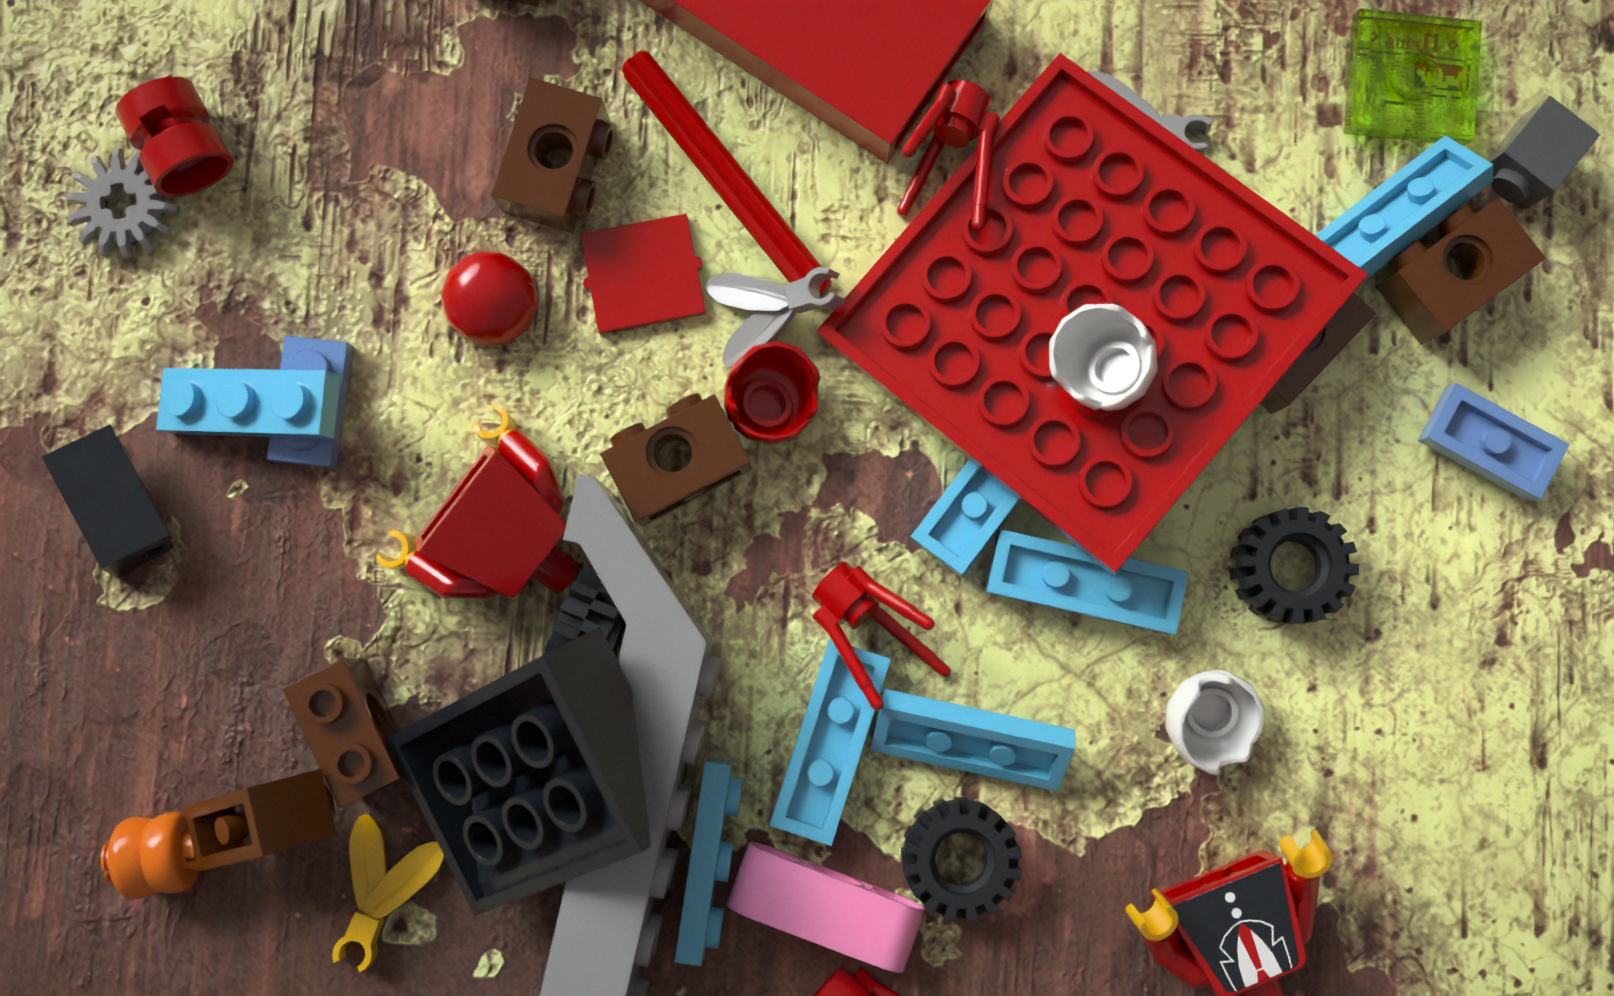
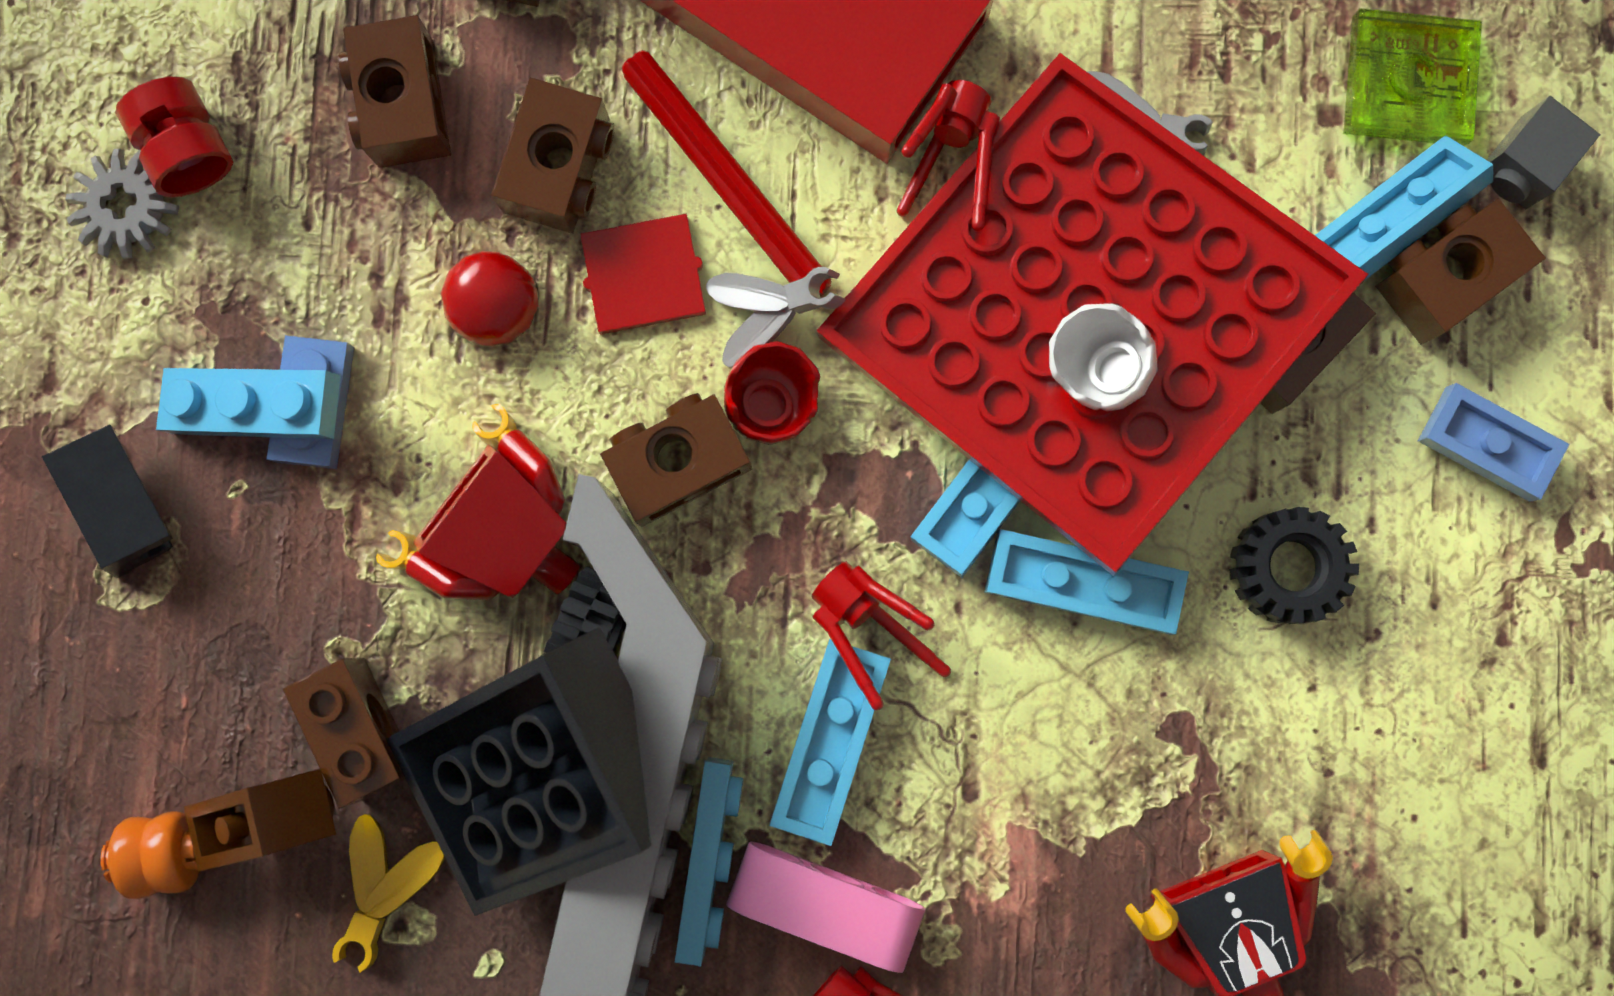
(386, 56): none -> reddish brown brick
(973, 740): medium azure plate -> none
(979, 894): black tyre -> none
(1214, 720): white hair -> none

